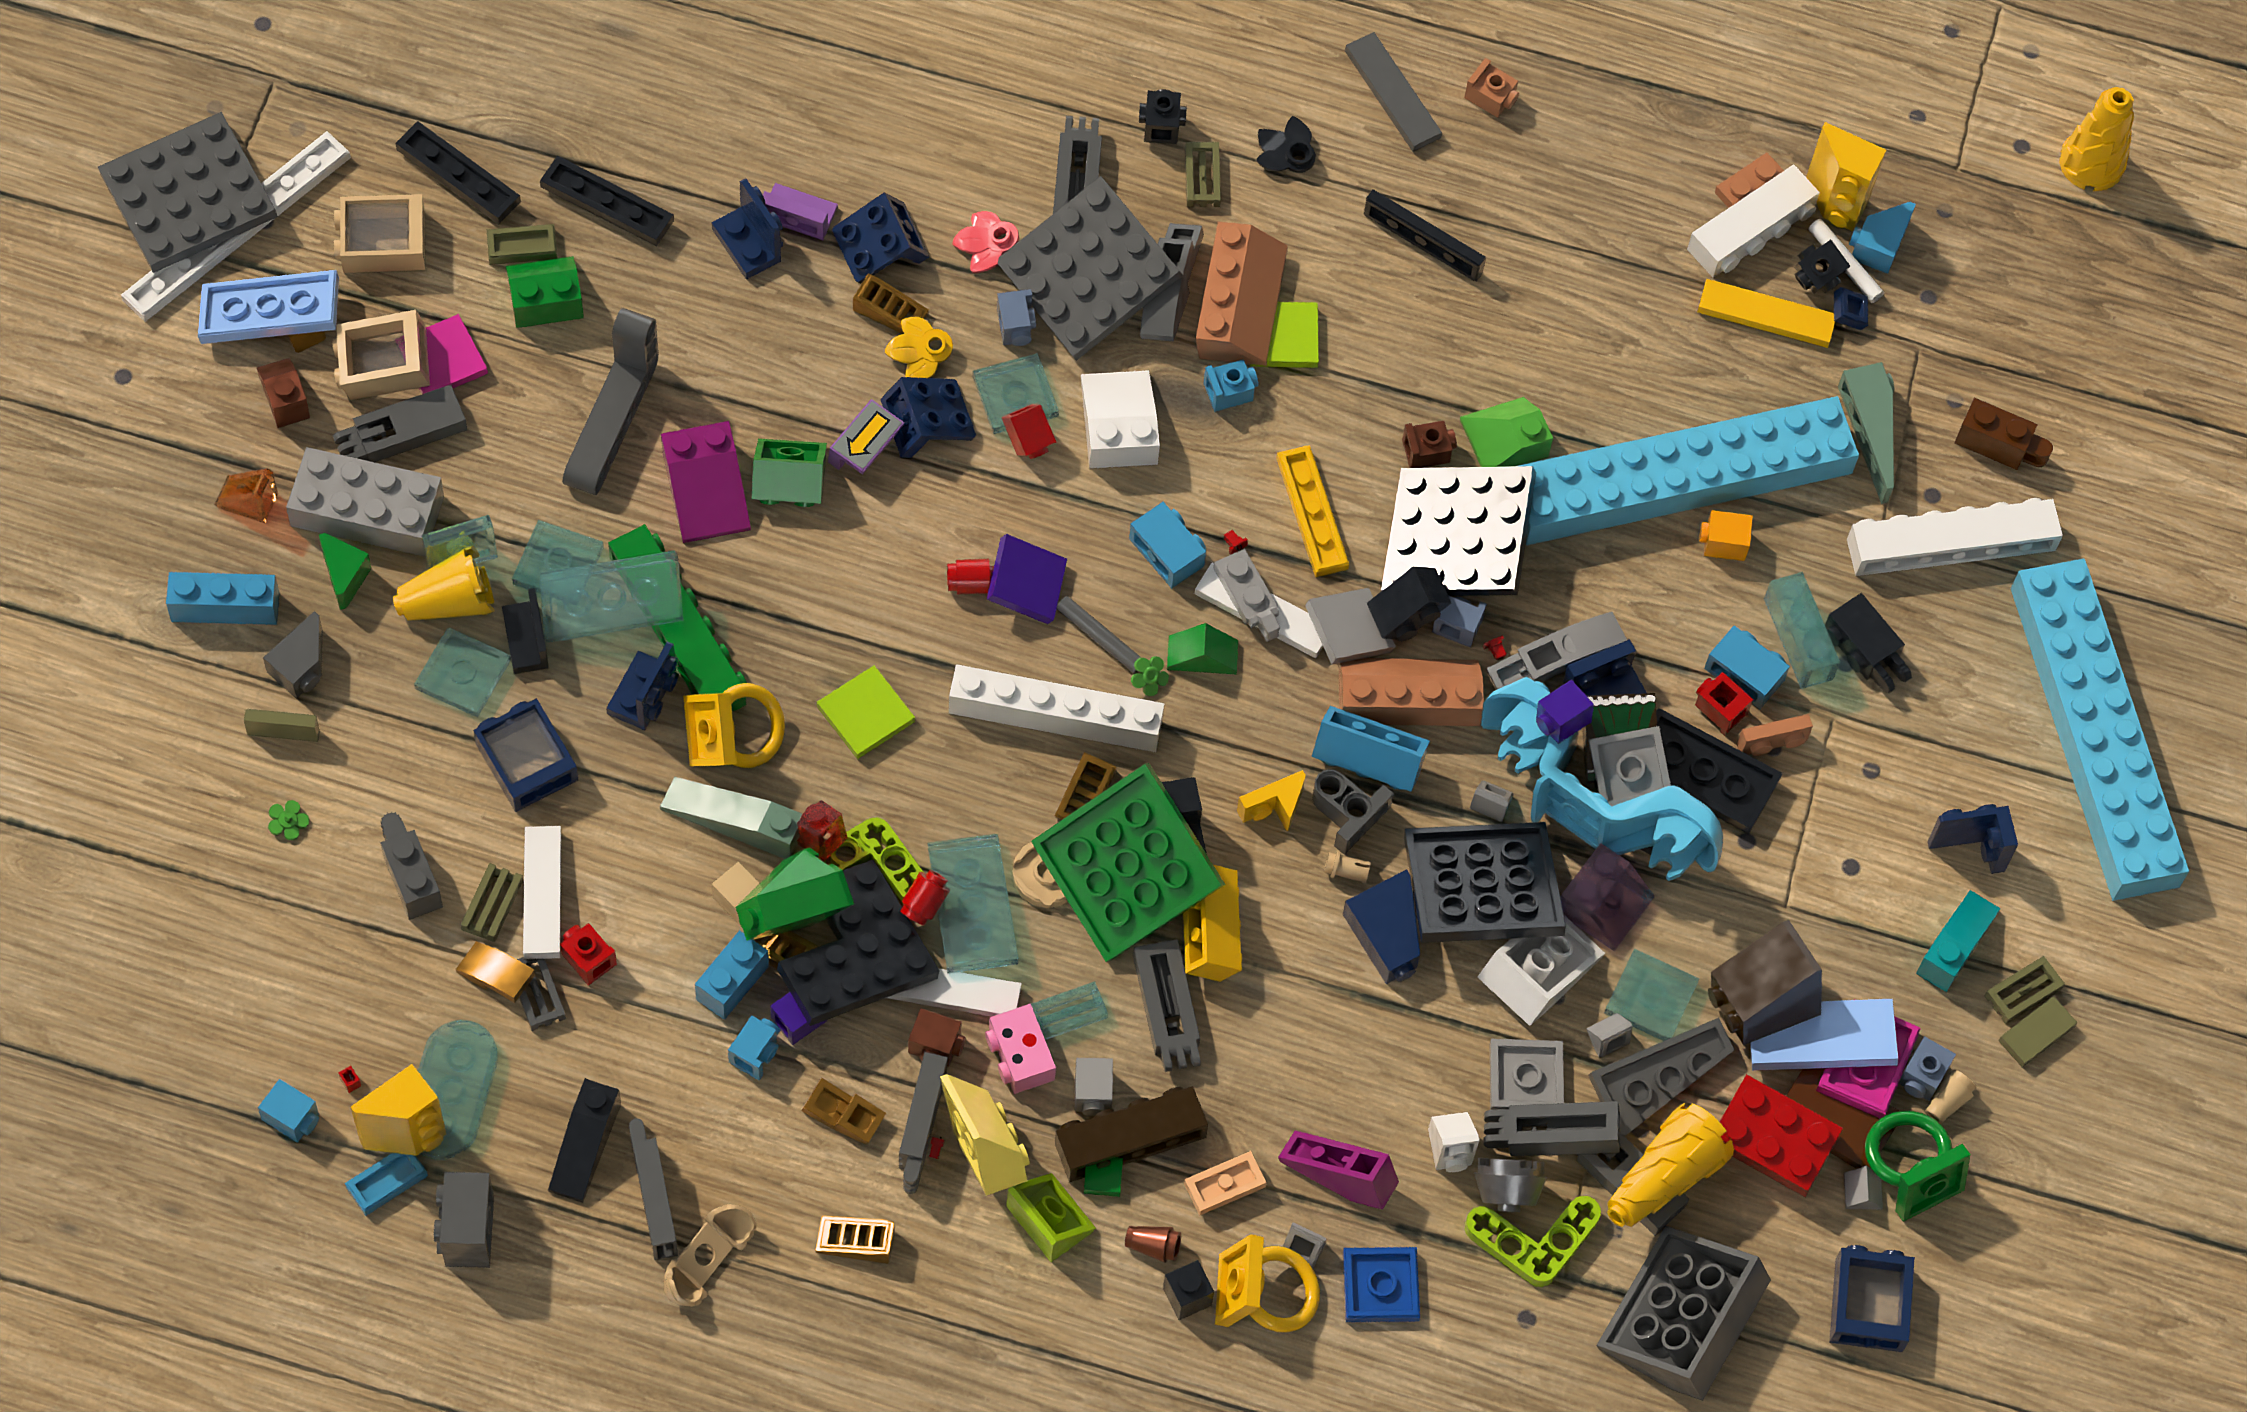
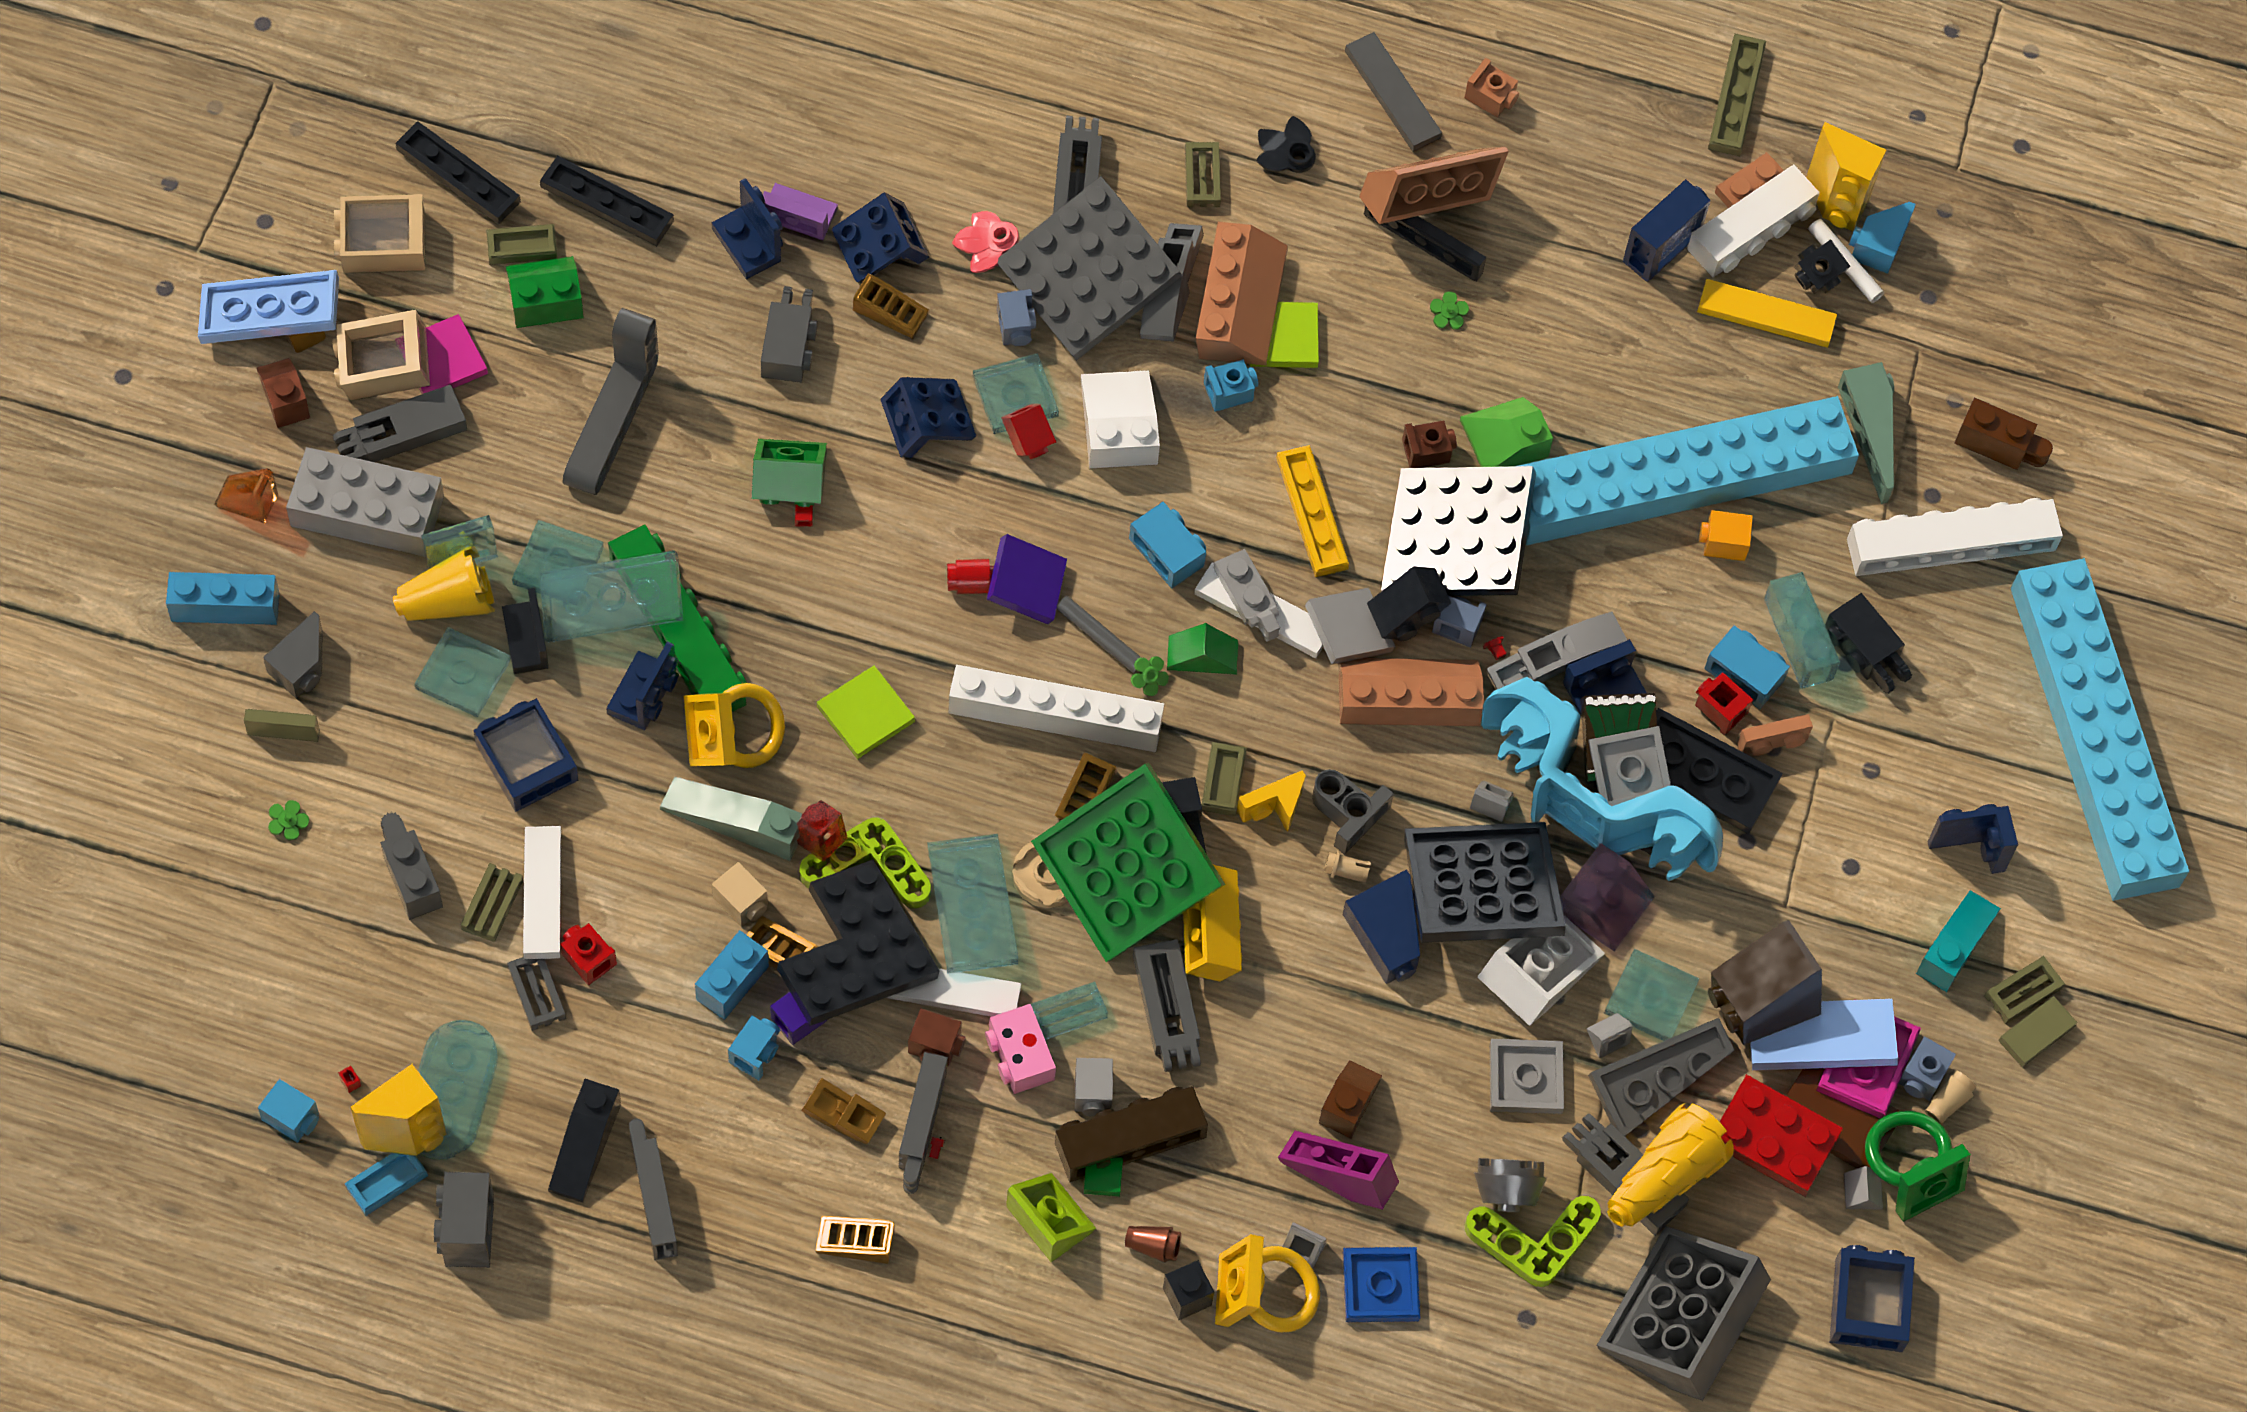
(187, 192): dark grey plate -> none
(283, 189): white tile -> none
(346, 567): green slope -> none
(495, 970): slope -> none
(705, 481): magenta slope -> none
(724, 1229): tan piece -> none
(787, 338): none -> dark grey hinge
(794, 896): green slope -> none
(803, 516): none -> red piece
(865, 438): panel -> none
(914, 349): yellow plate -> none
(925, 897): red brick -> none
(985, 1136): light yellow slope -> none
(1162, 116): black brick -> none
(1223, 778): none -> olive tile
(1225, 1183): light nougat plate -> none
(1236, 543): red piece -> none
(1349, 1099): none -> reddish brown slope
(1370, 749): dark azure brick -> none
(1433, 184): none -> nougat slope
(1449, 311): none -> bright green plant
(1453, 1141): white slope -> none
(1564, 712): dark purple brick -> none
(1569, 1130): dark grey hinge -> none
(1666, 230): none -> dark blue window
(1737, 95): none -> olive tile
(1850, 308): dark blue tile -> none
(2100, 146): yellow cone -> none

